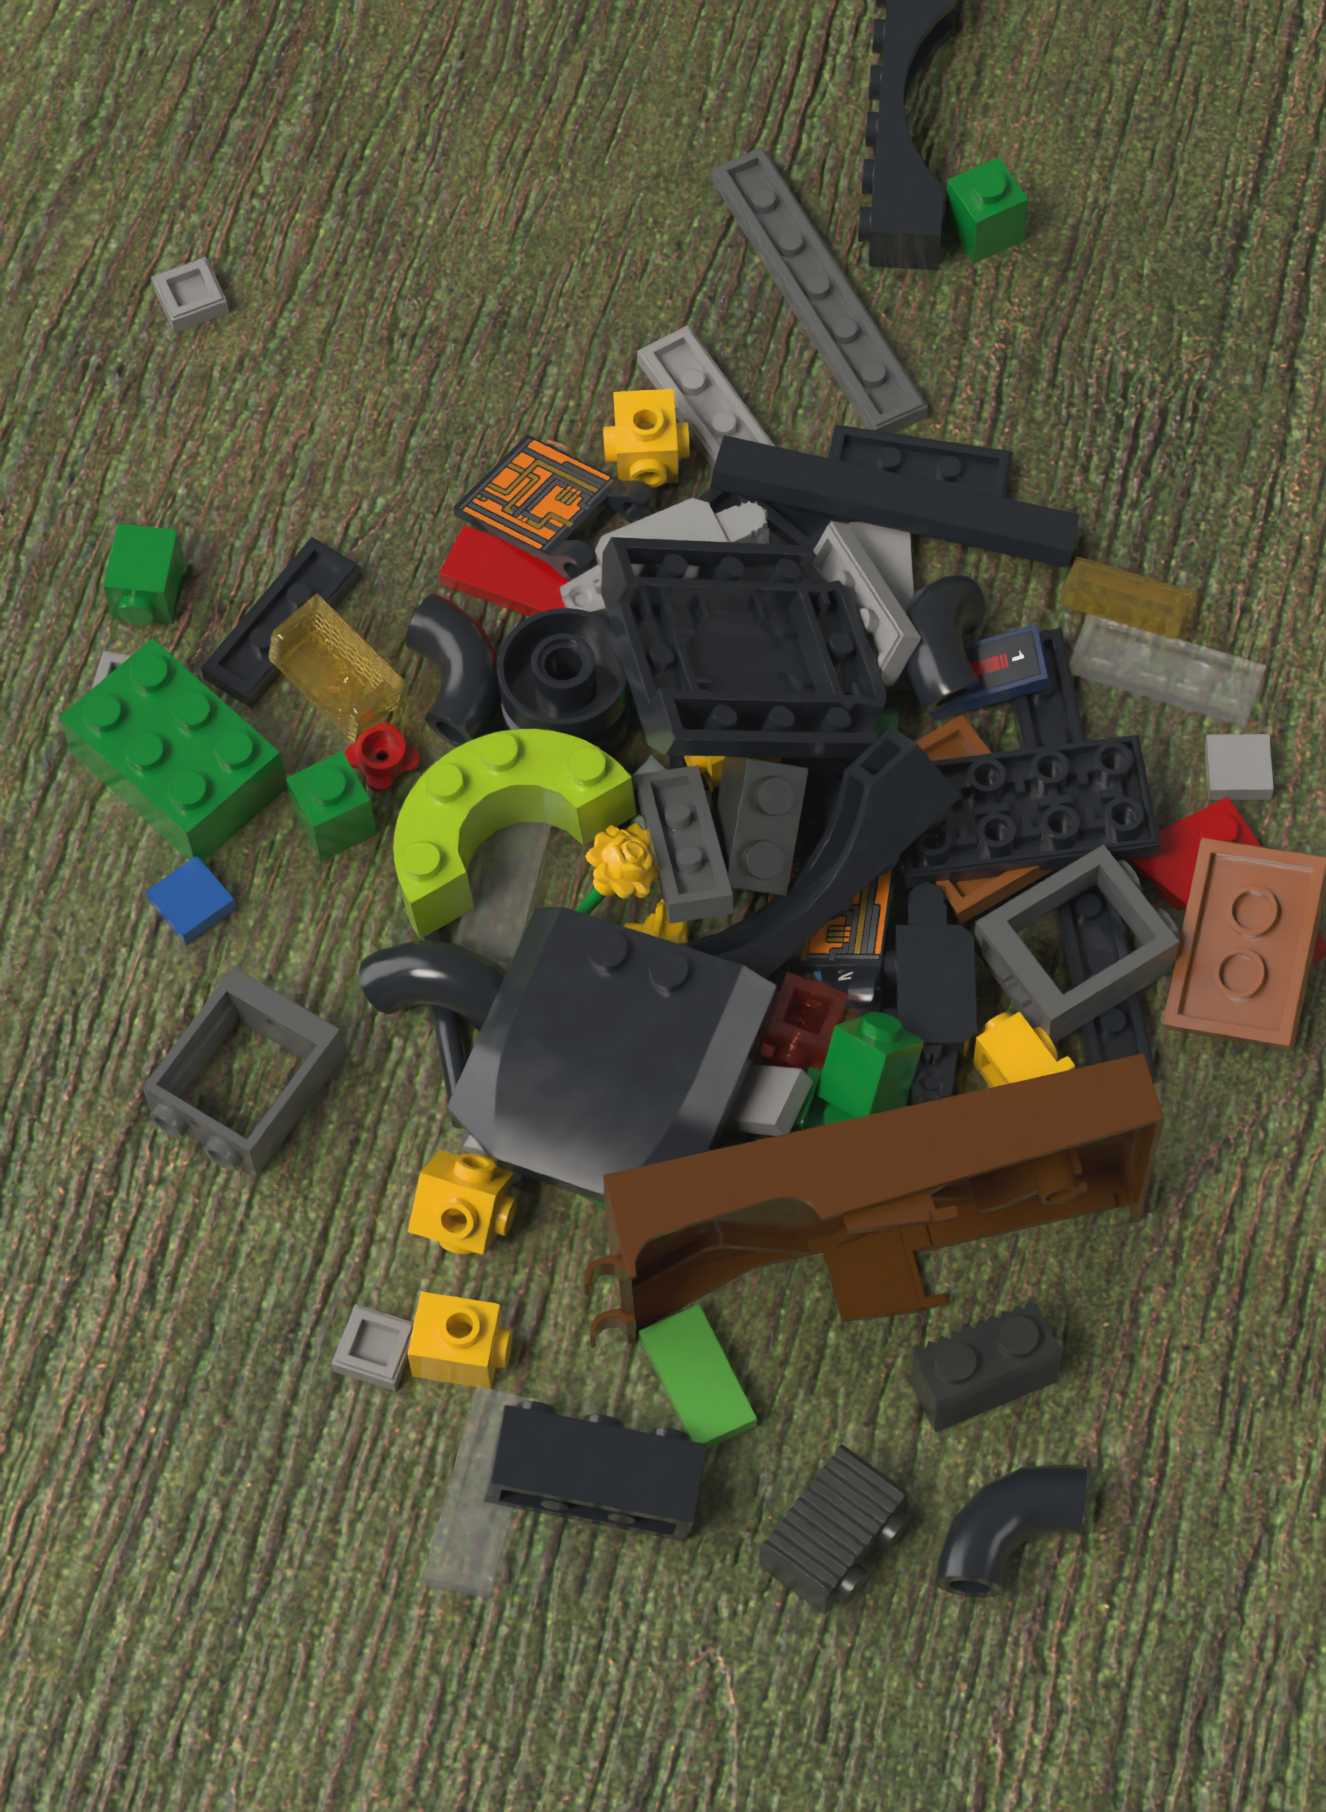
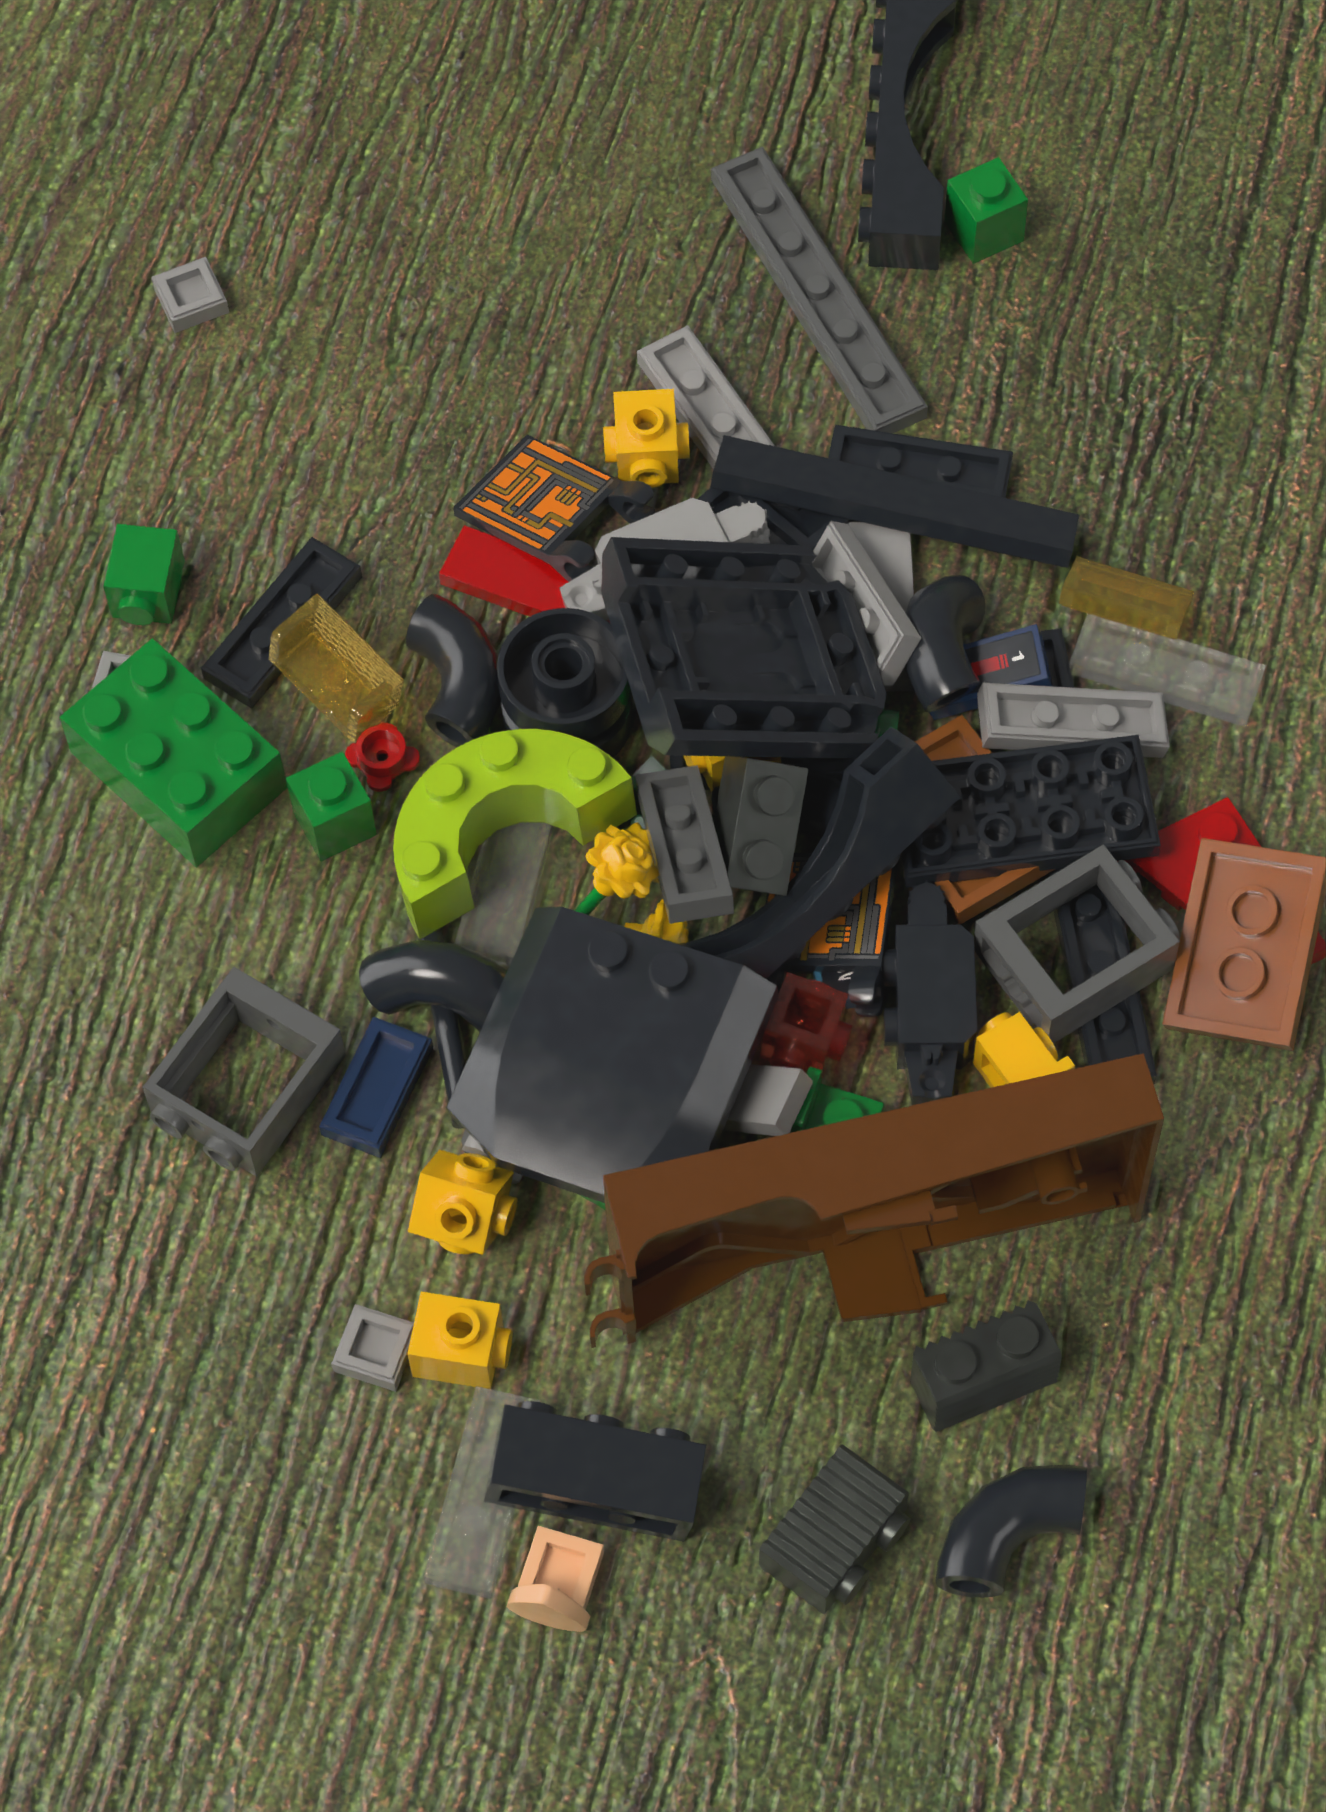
(191, 900): blue tile -> none
(376, 1087): none -> dark blue tile
(557, 1580): none -> light nougat tile
(697, 1377): bright green tile -> none
(869, 1065): green brick -> none
(1049, 716): none -> light grey tile
(1239, 767): light grey tile -> none

